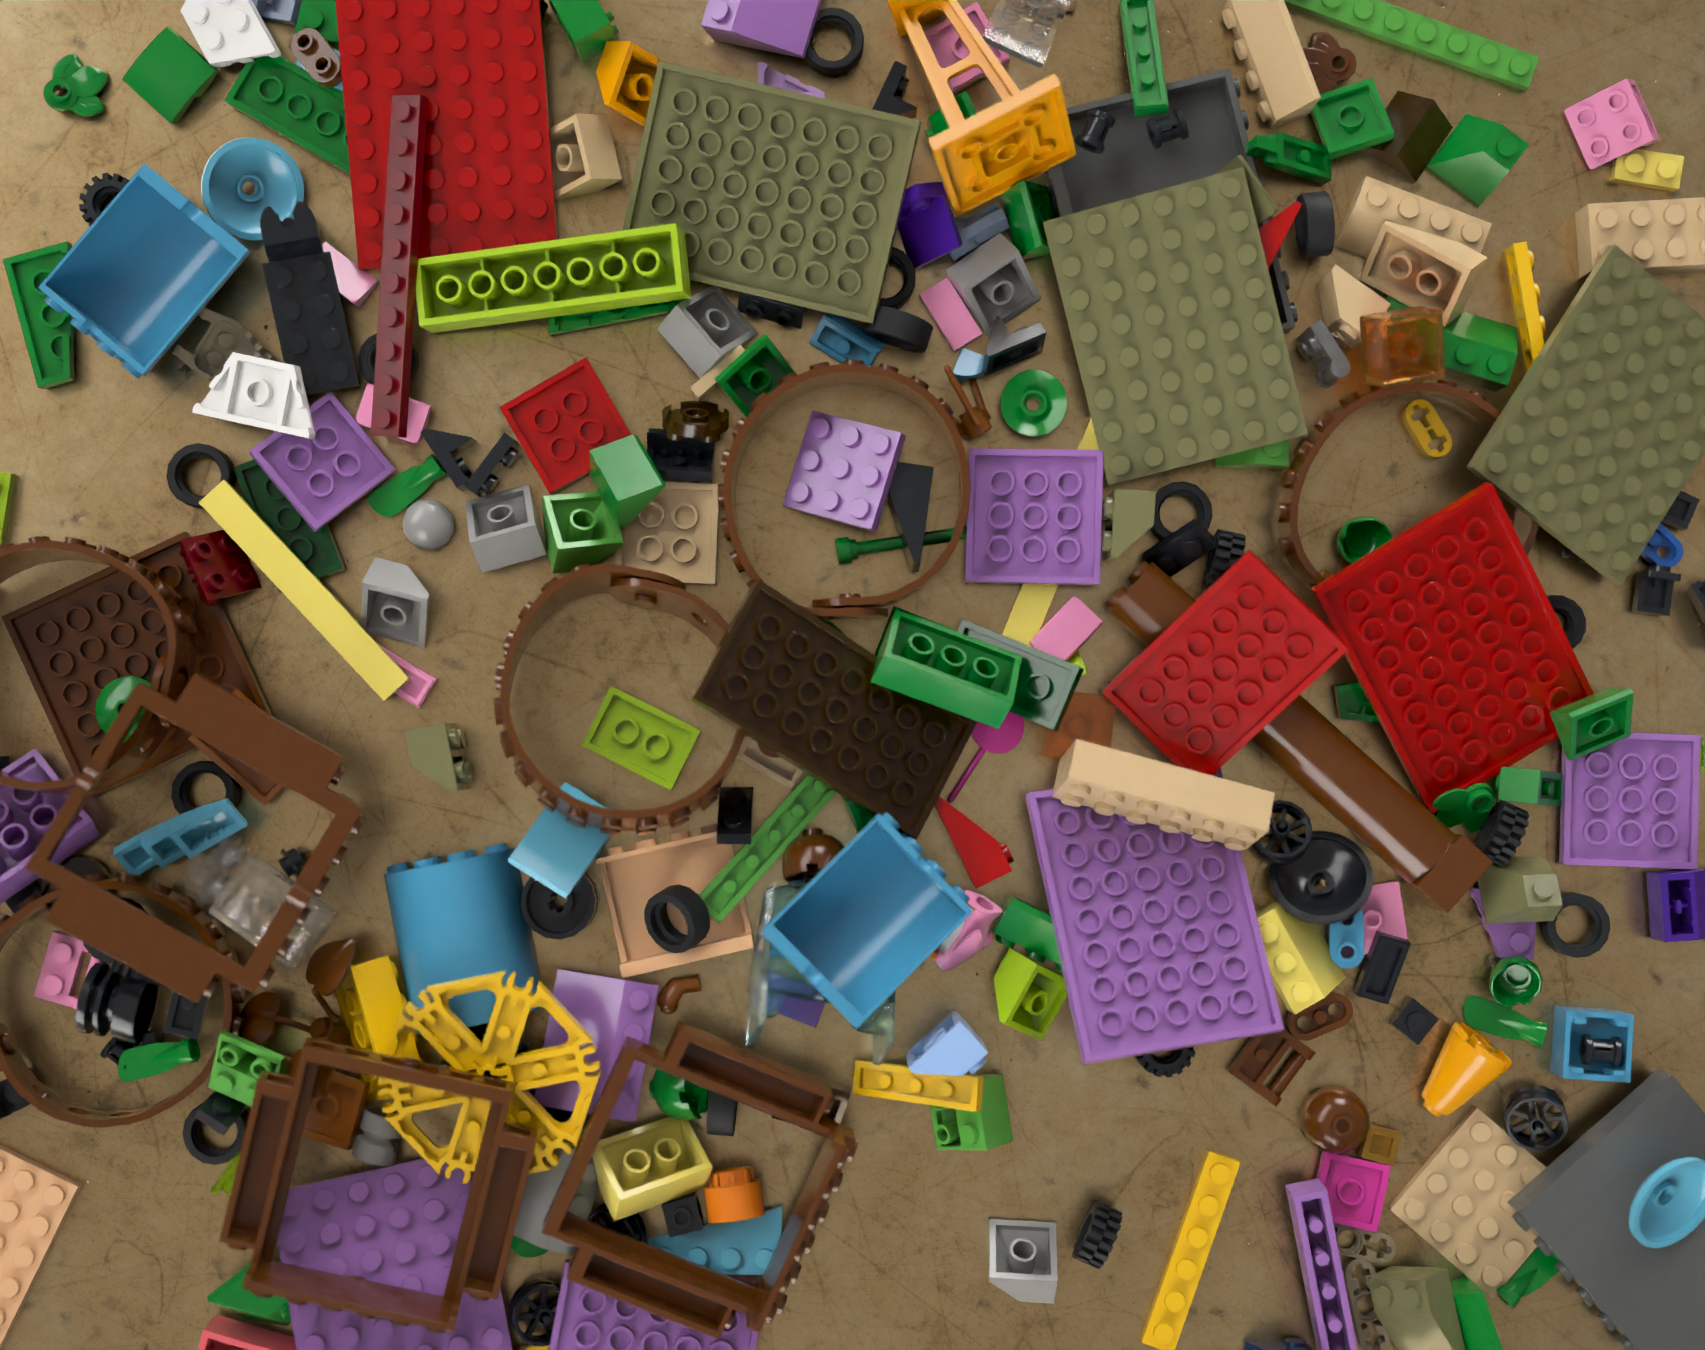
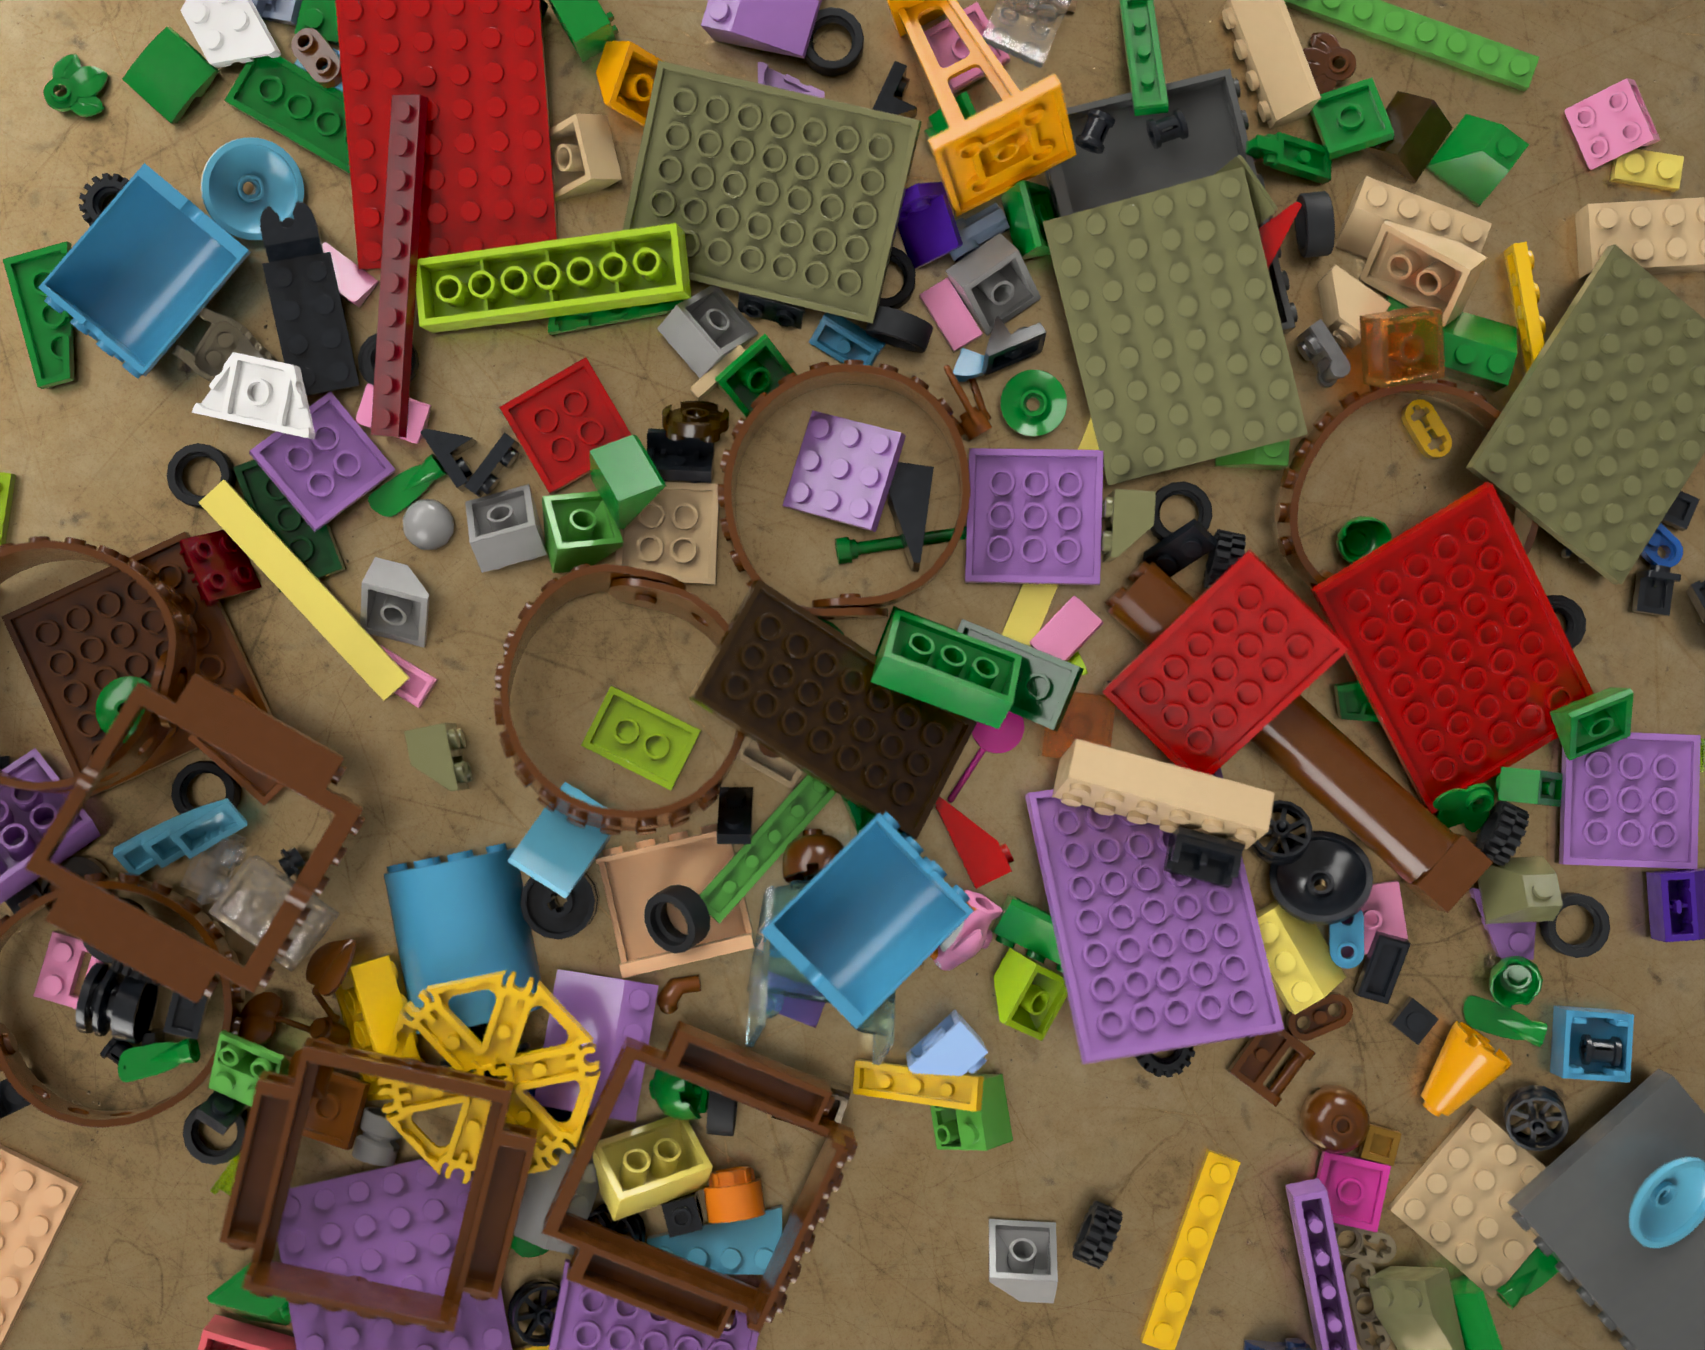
(1203, 857): none -> black hinge

